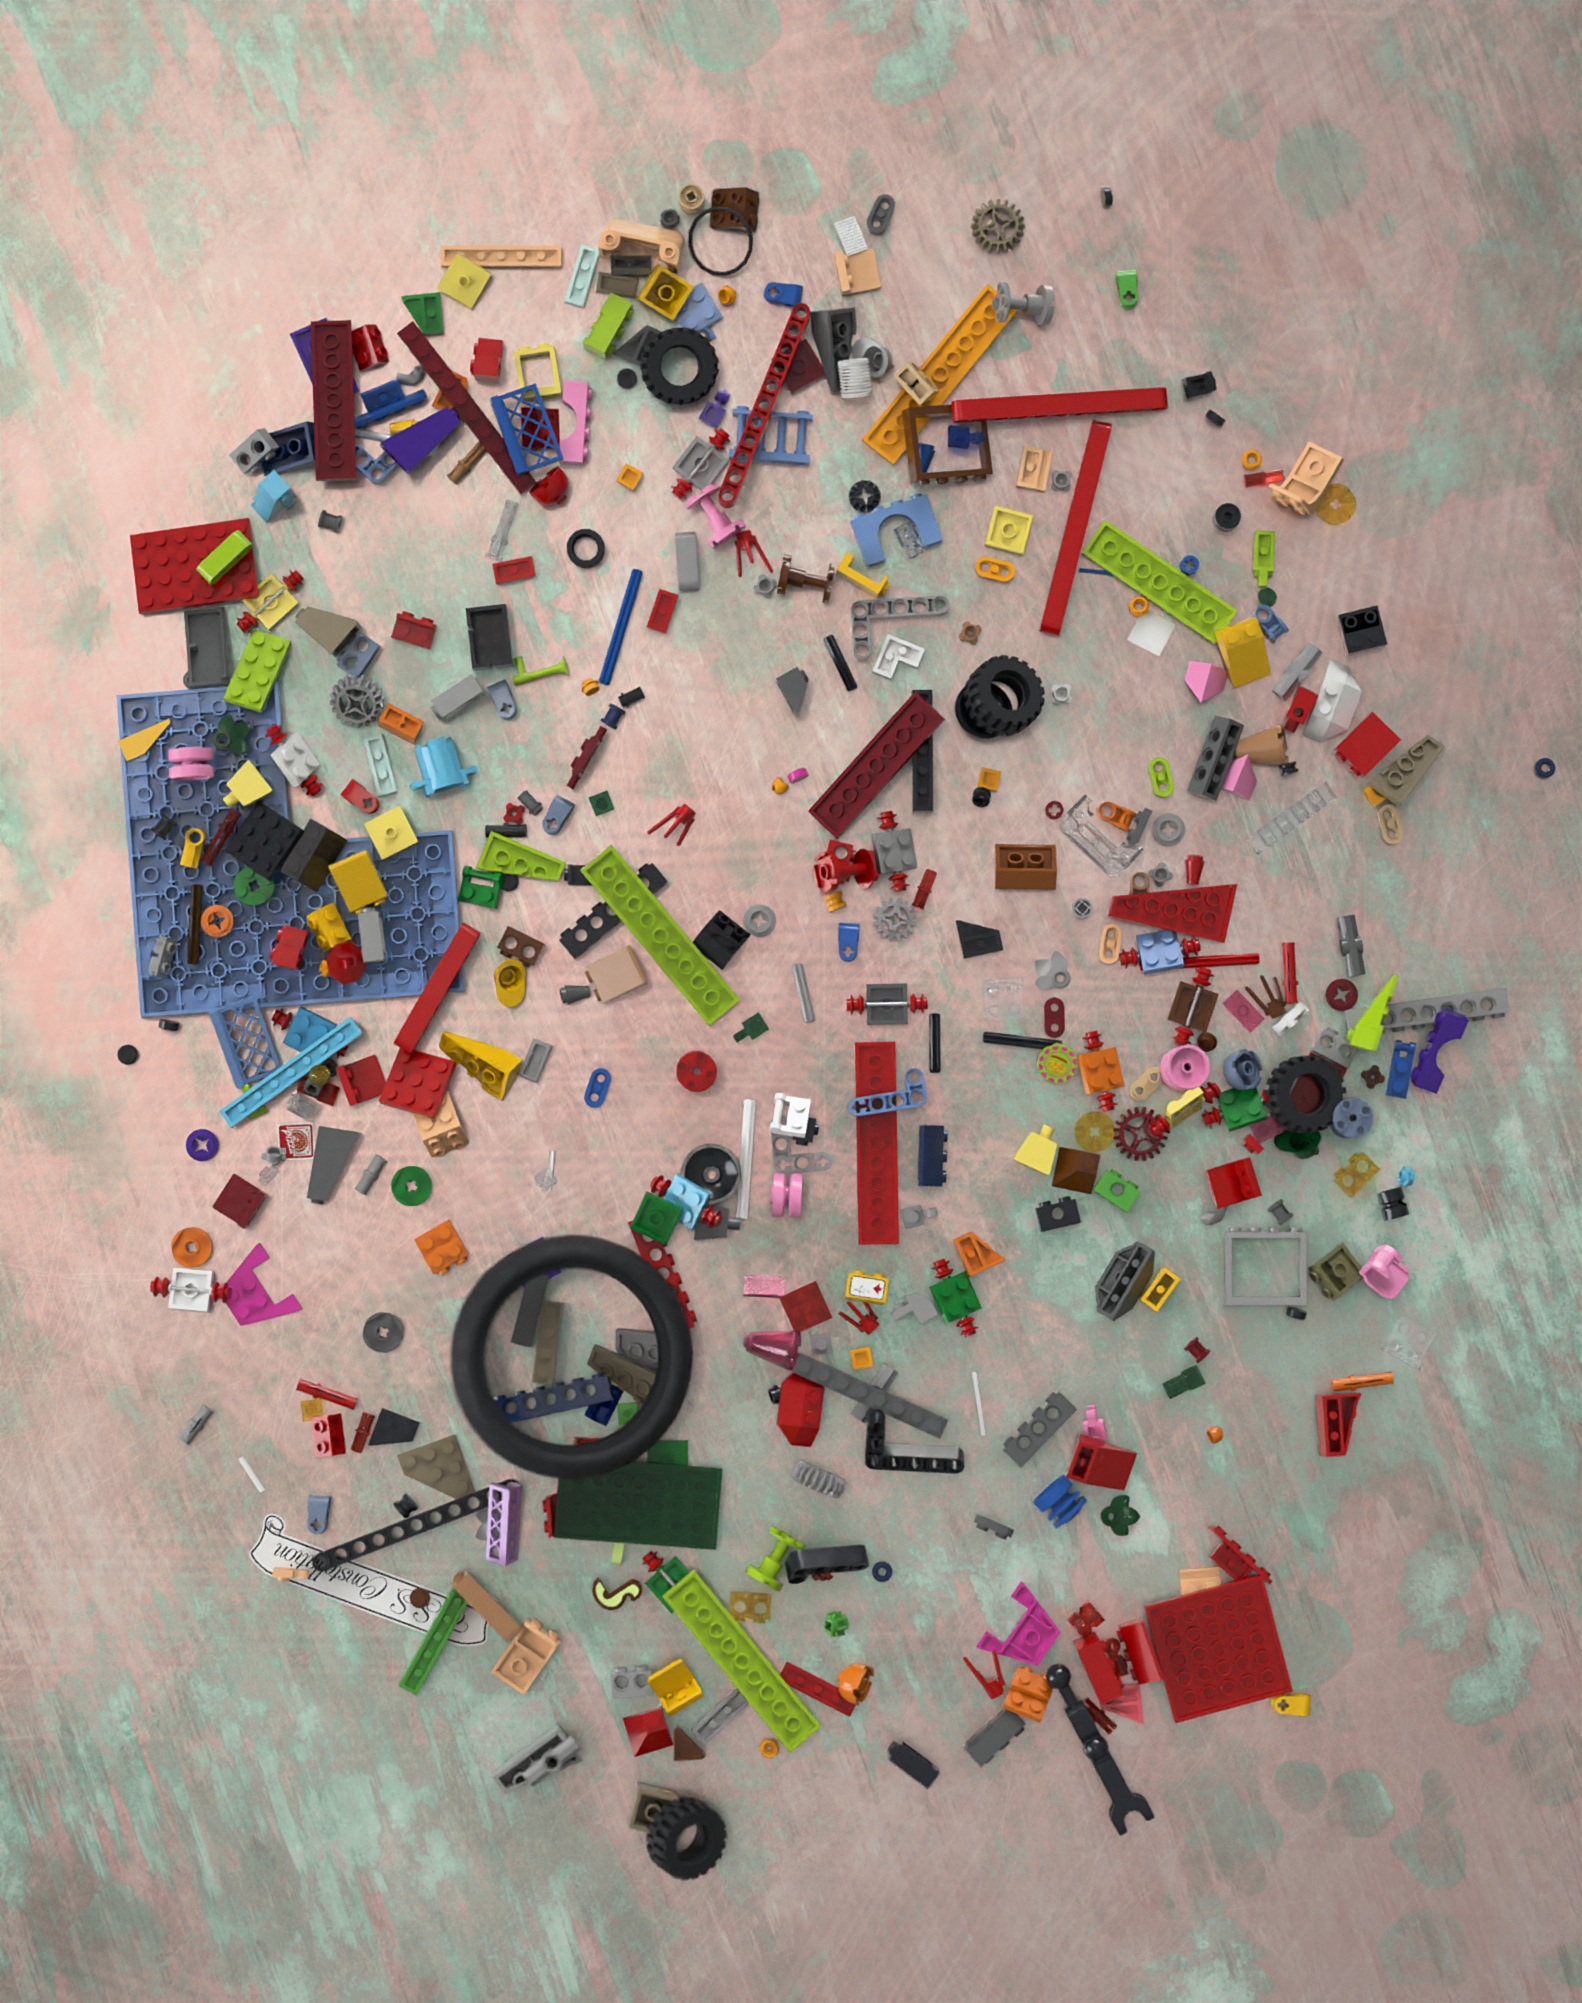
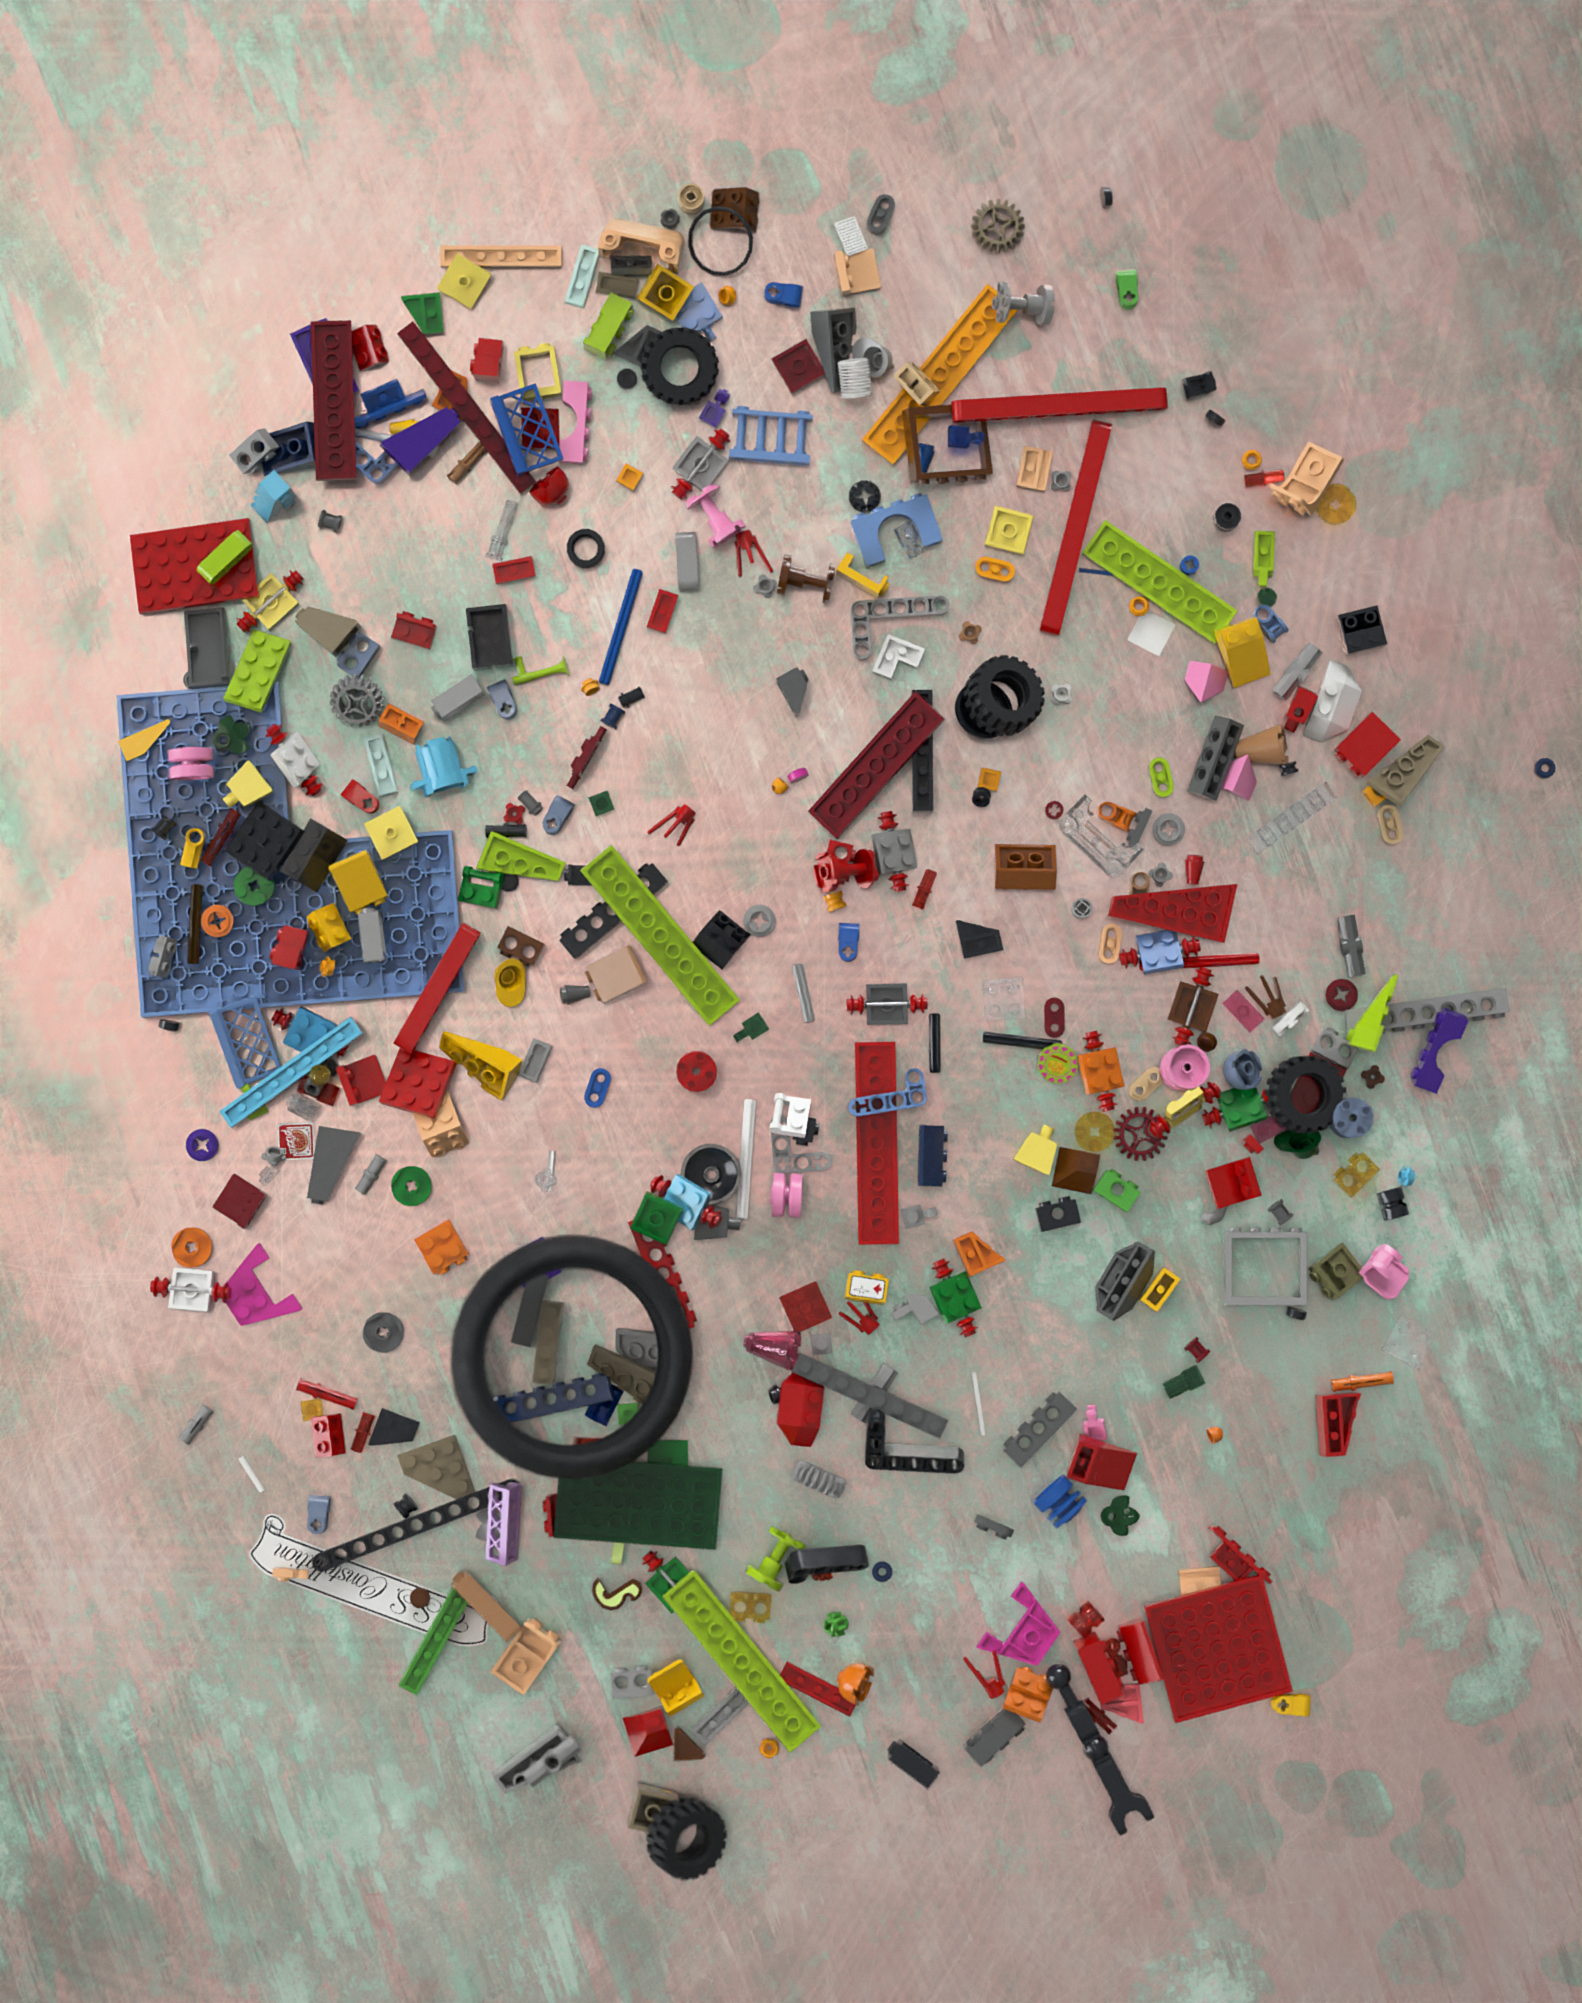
(127, 1054): black plate -> none
(346, 962): red piece -> none
(411, 378): light grey arm -> none
(764, 1286): clear pink plate -> none
(768, 396): red beam -> none
(840, 663): black axle -> none
(861, 1358): light orange plate -> none
(892, 928): light grey gear -> none
(1050, 970): light grey plate -> none
(1289, 976): red pin -> none
(1400, 1069): blue plate -> none

